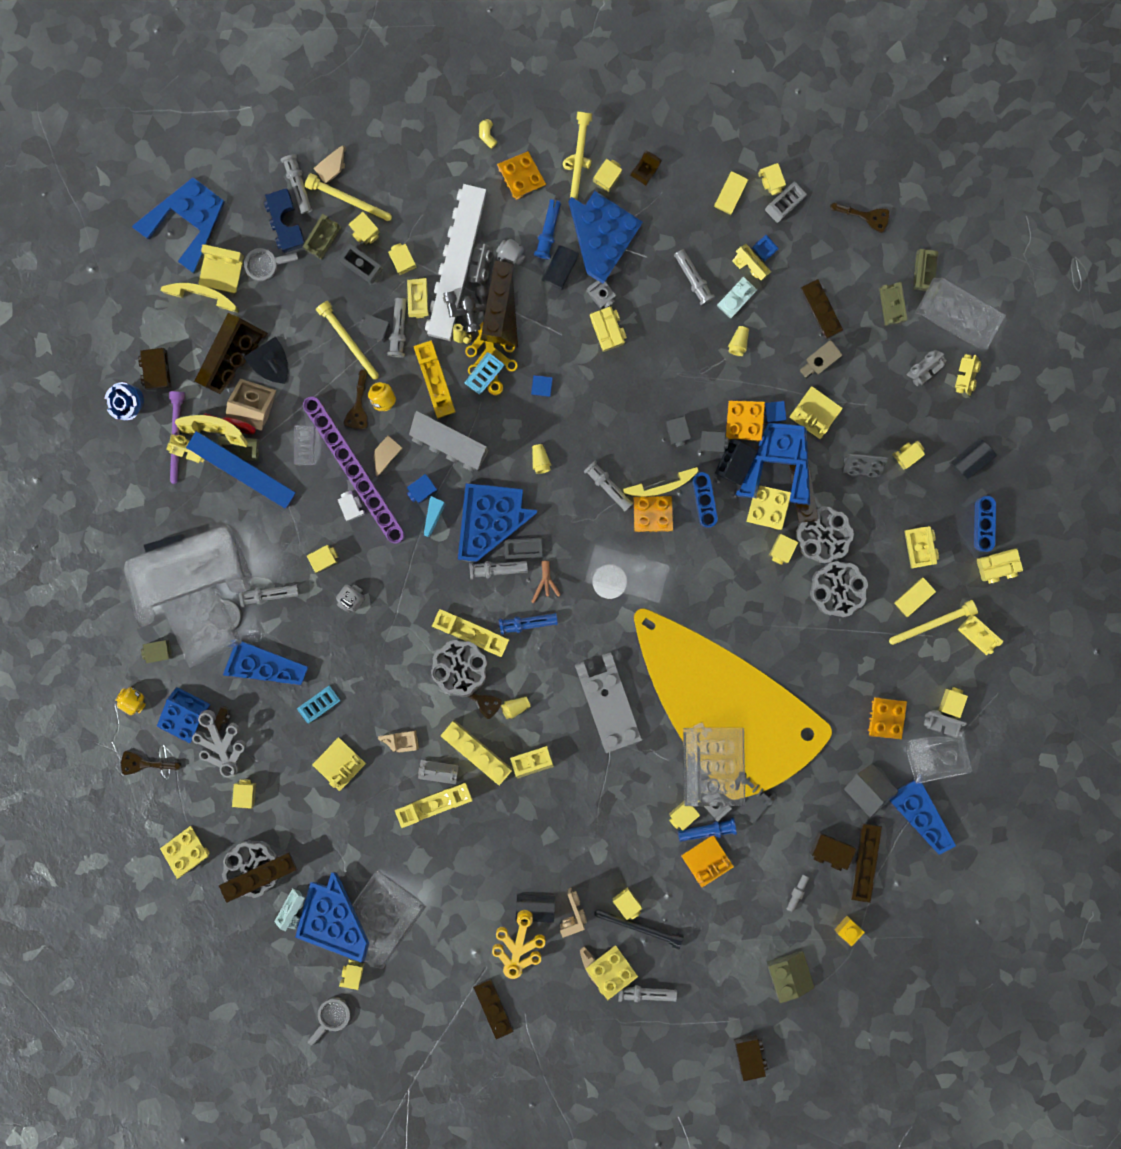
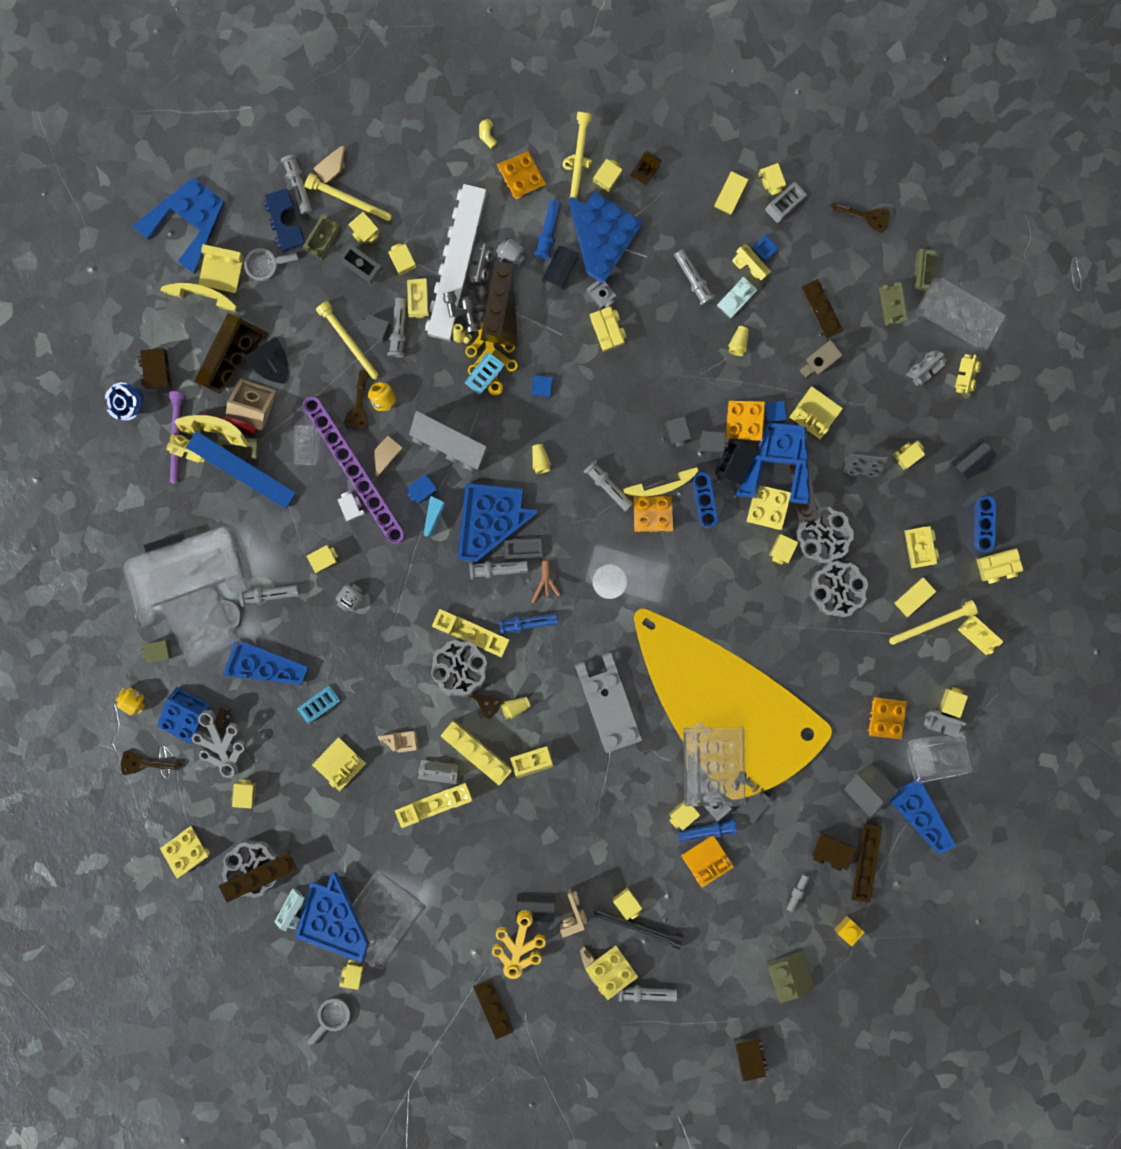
(434, 379): yellow slope -> none

